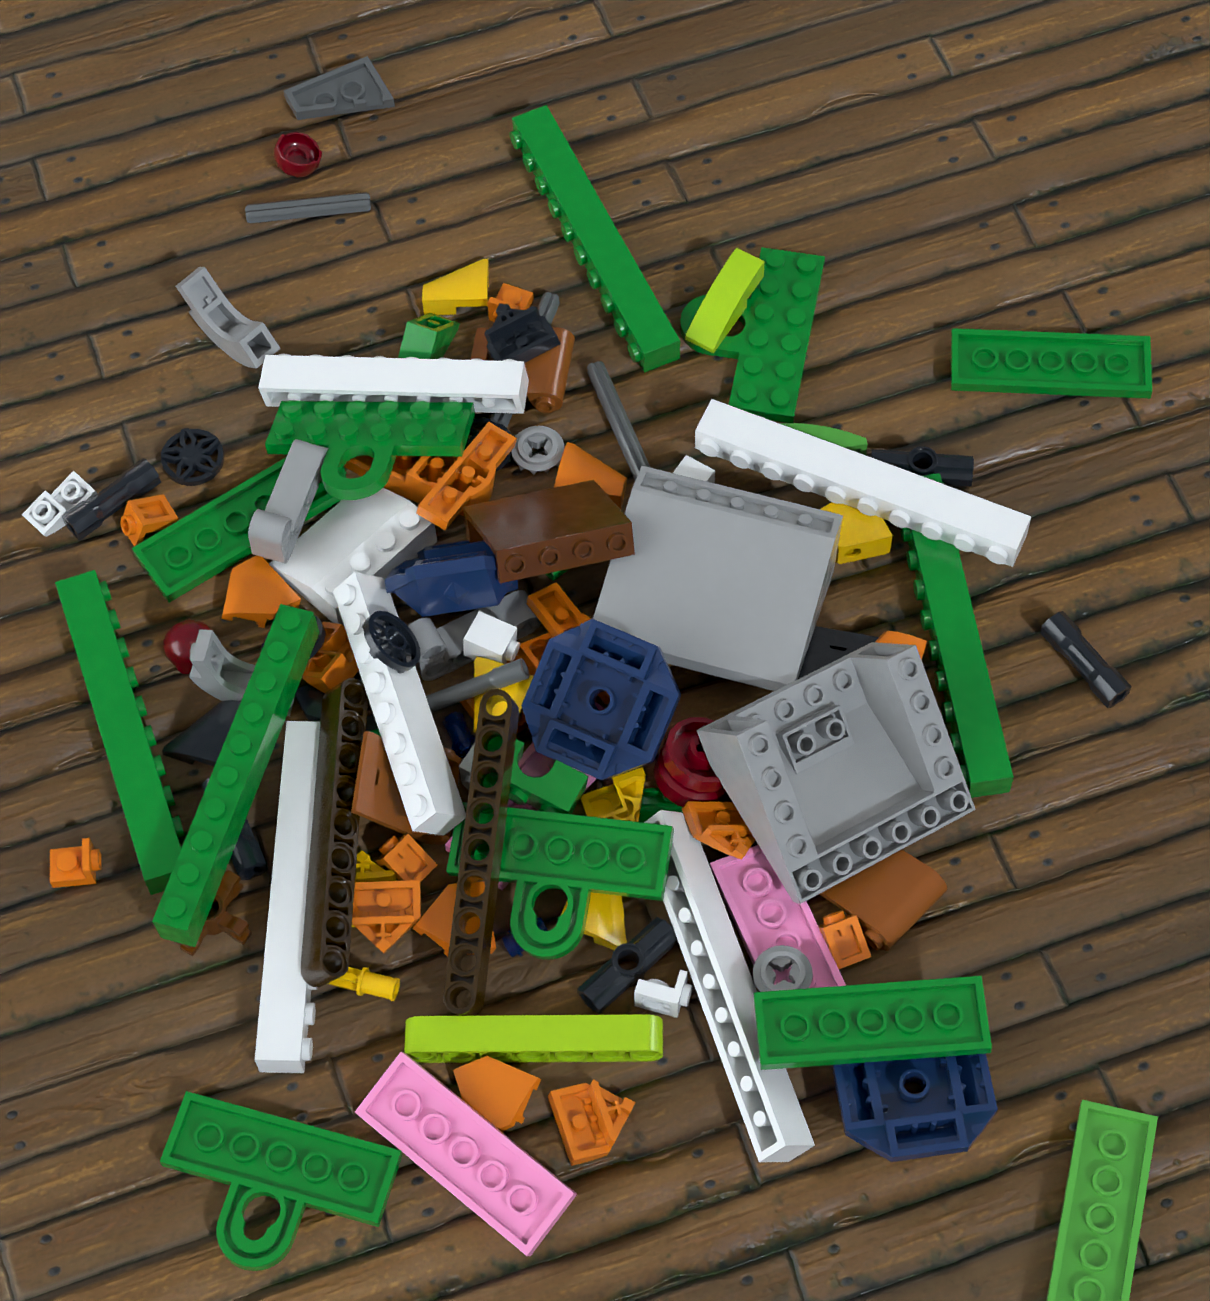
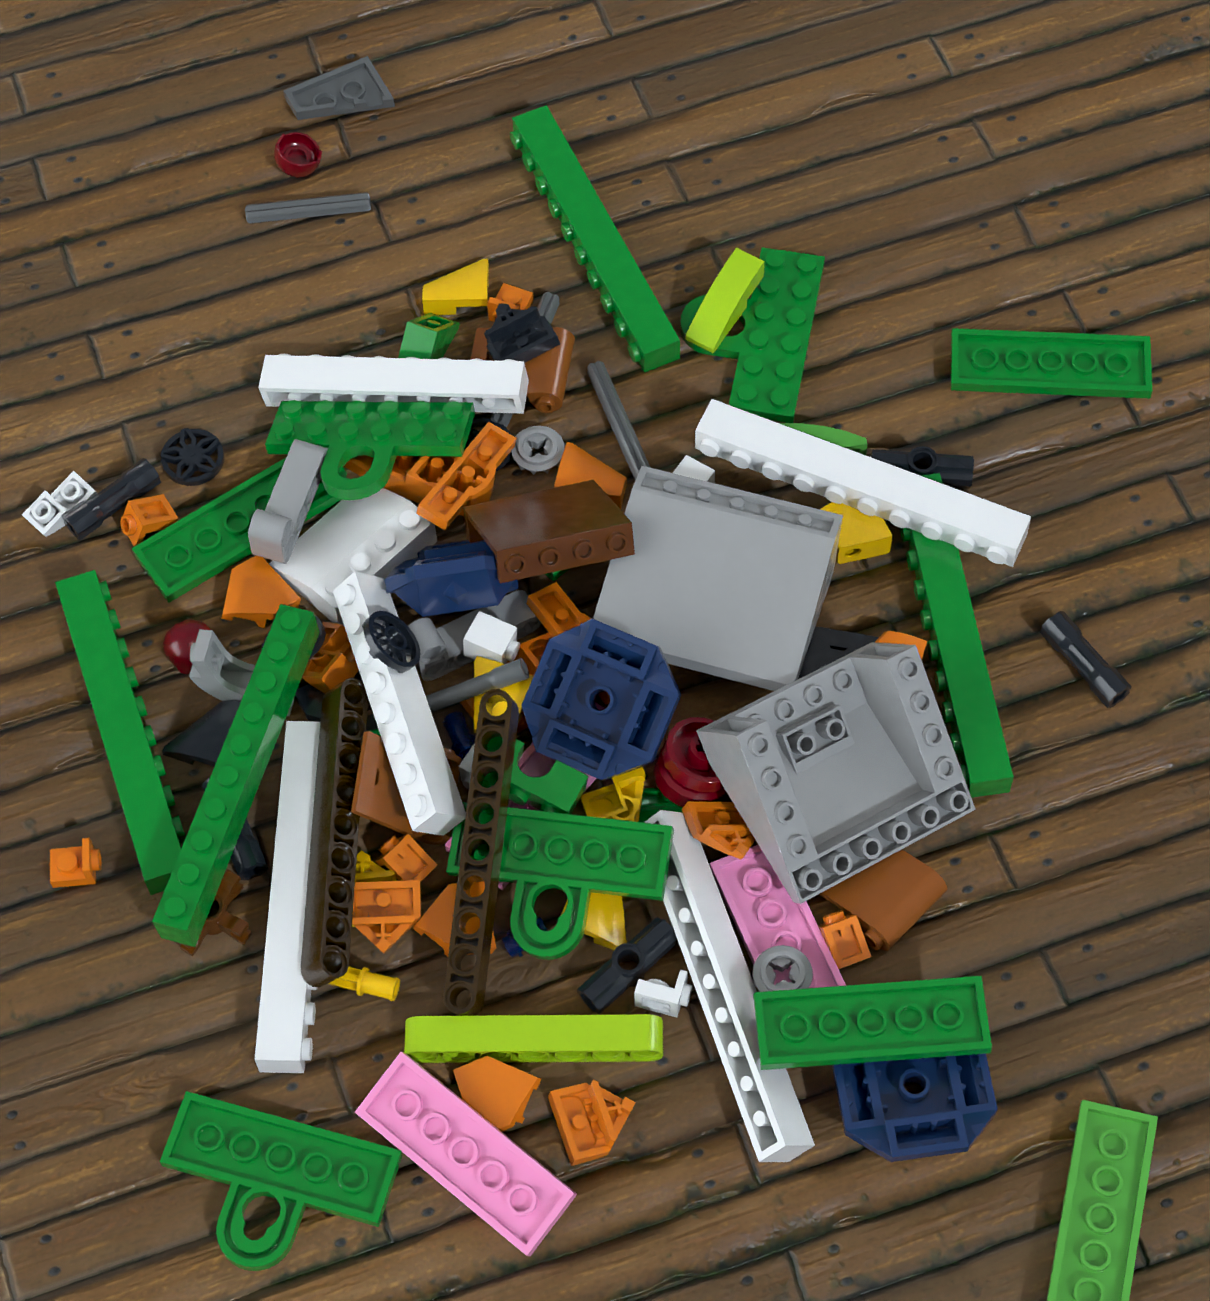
(230, 330): light grey arch -> none

